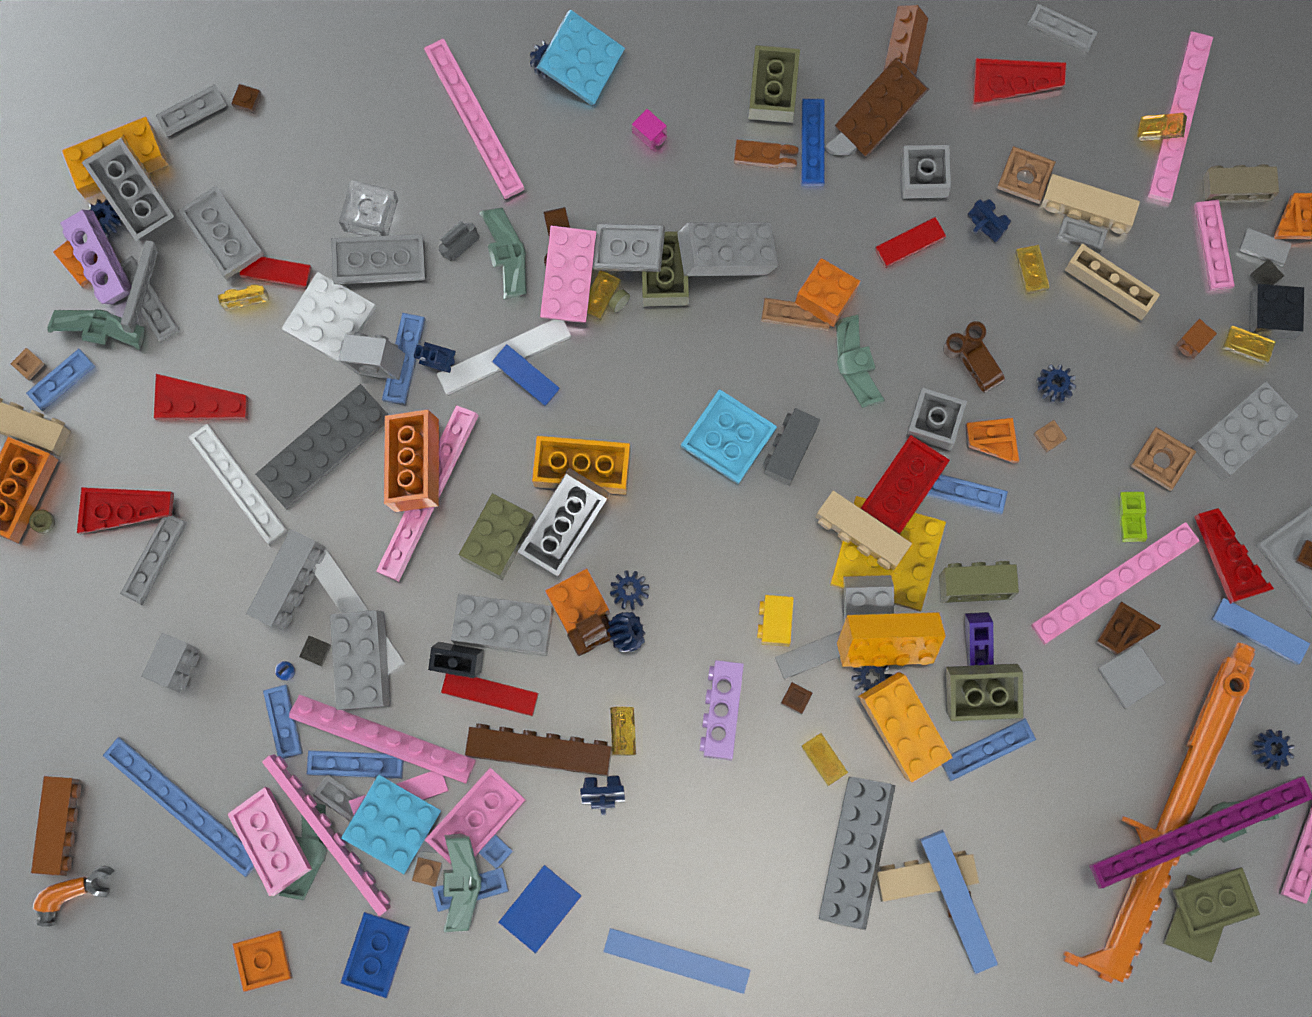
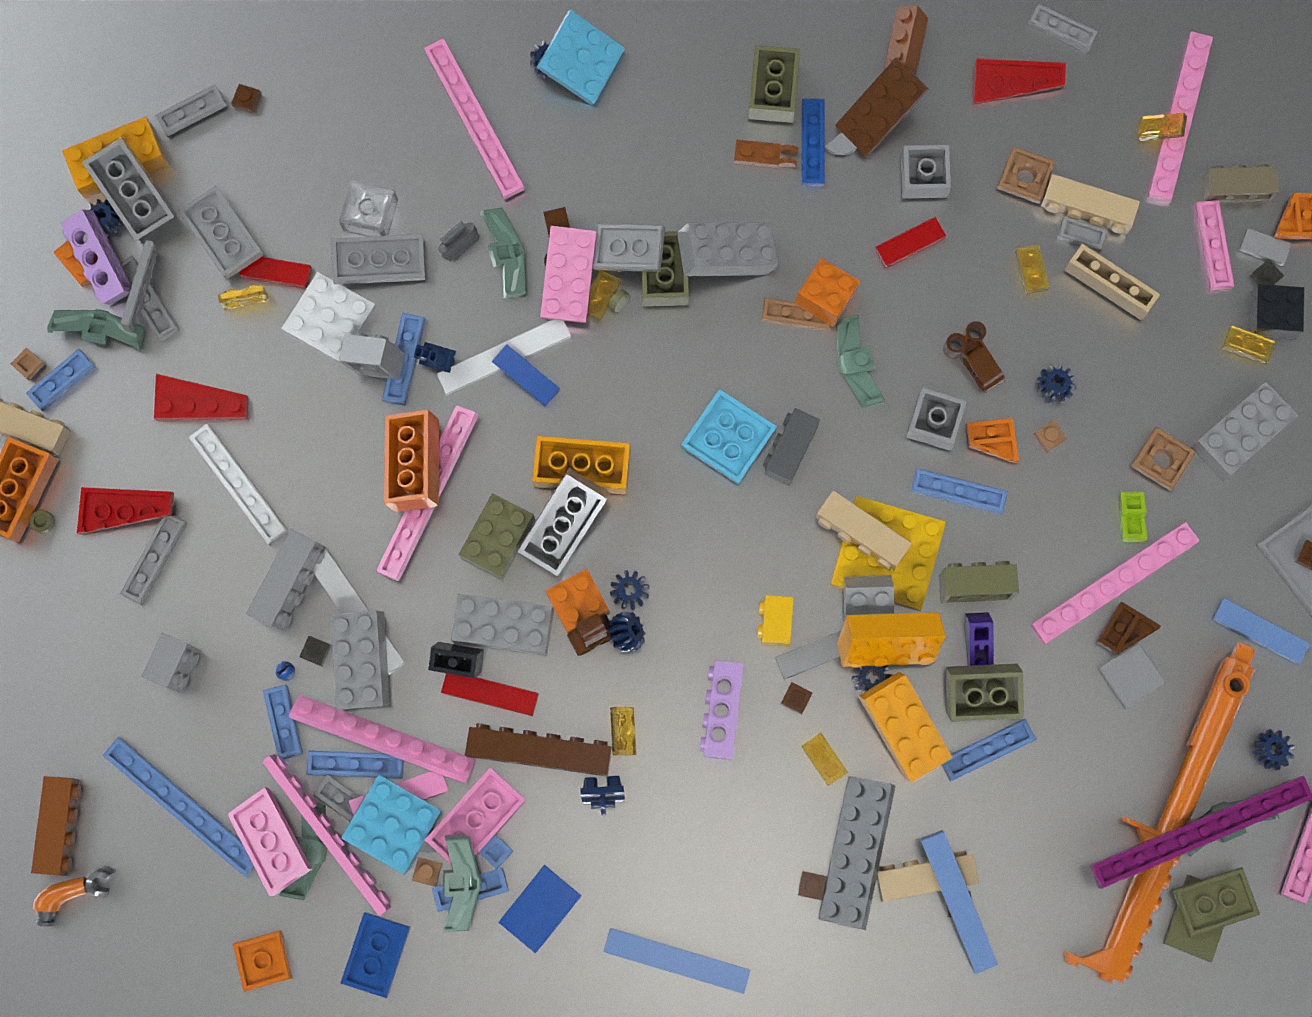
(323, 446): dark grey plate -> none
(649, 129): dark pink brick -> none
(812, 885): none -> reddish brown plate
(905, 484): red plate -> none
(987, 221): dark blue hips -> none
(1196, 339): dark orange brick -> none
(1233, 565): red wing -> none

